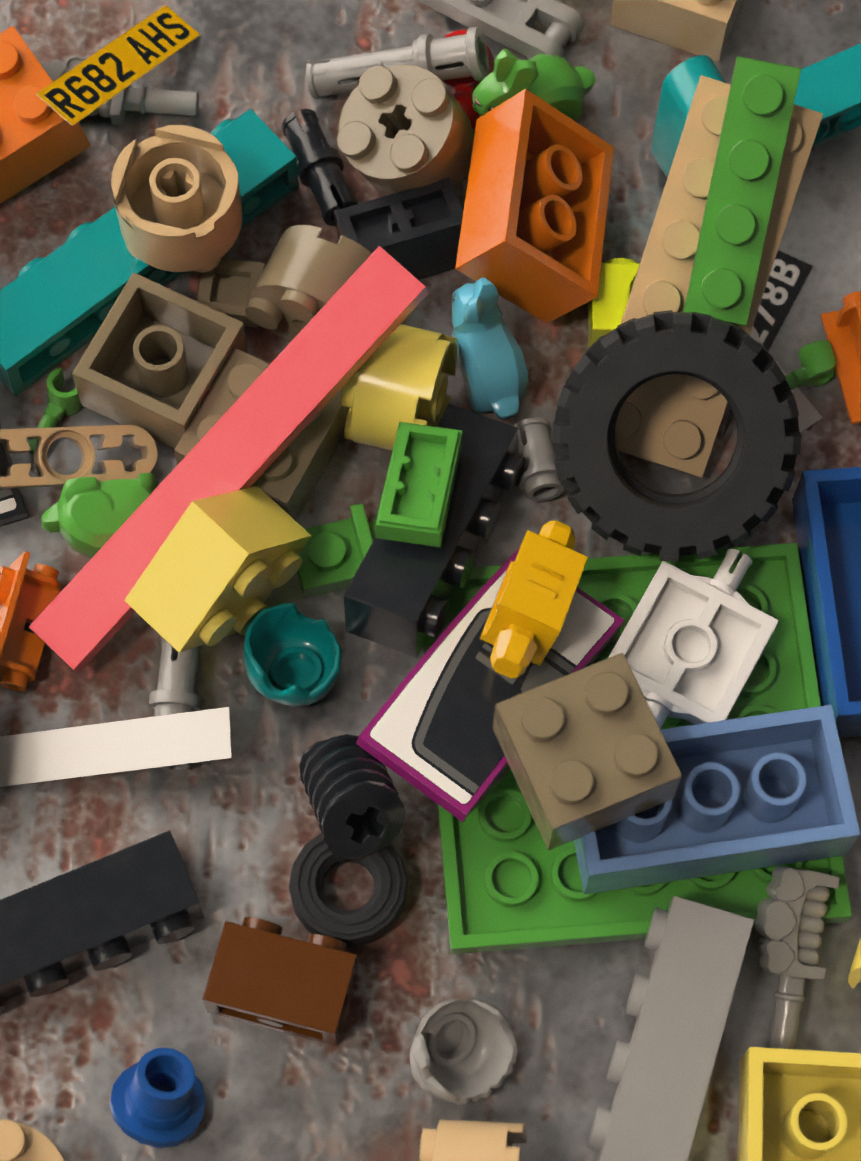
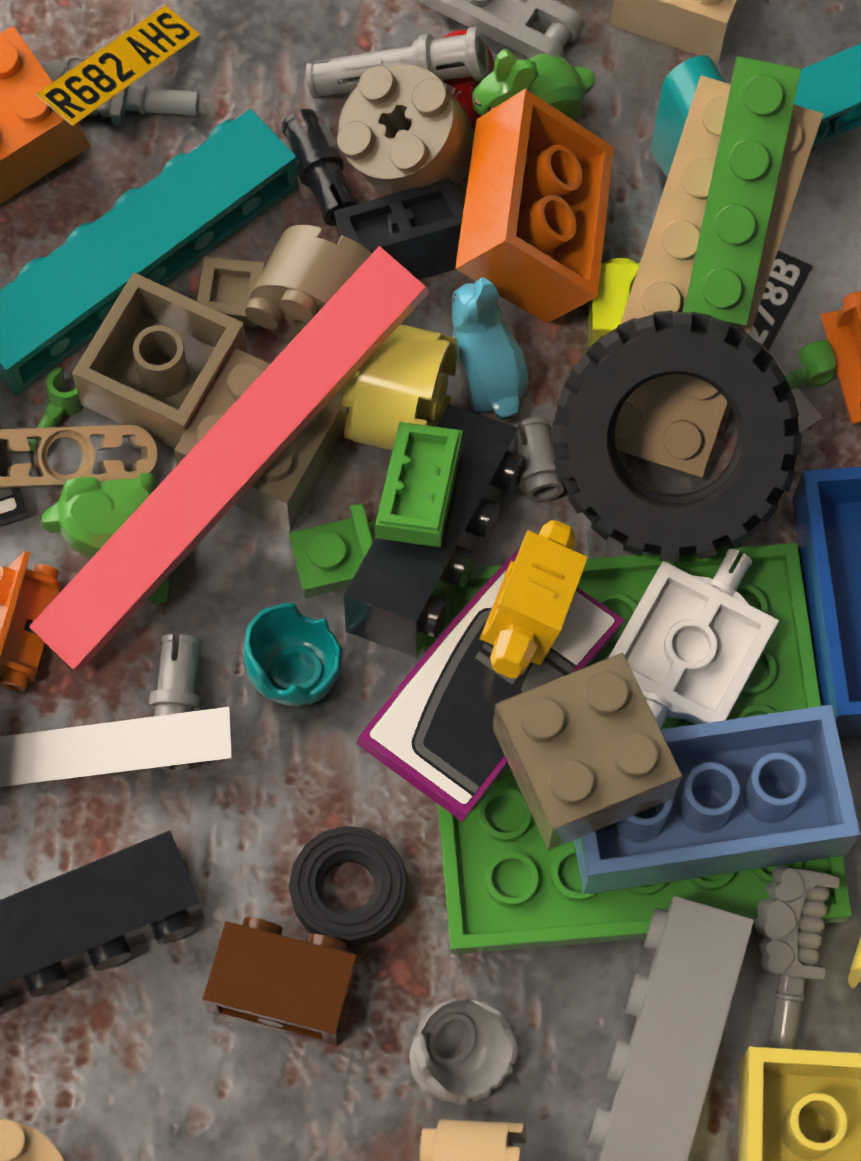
(159, 1099): blue piece -> none
(177, 199): tan brick -> none
(218, 568): light yellow brick -> none
(351, 797): black piece -> none

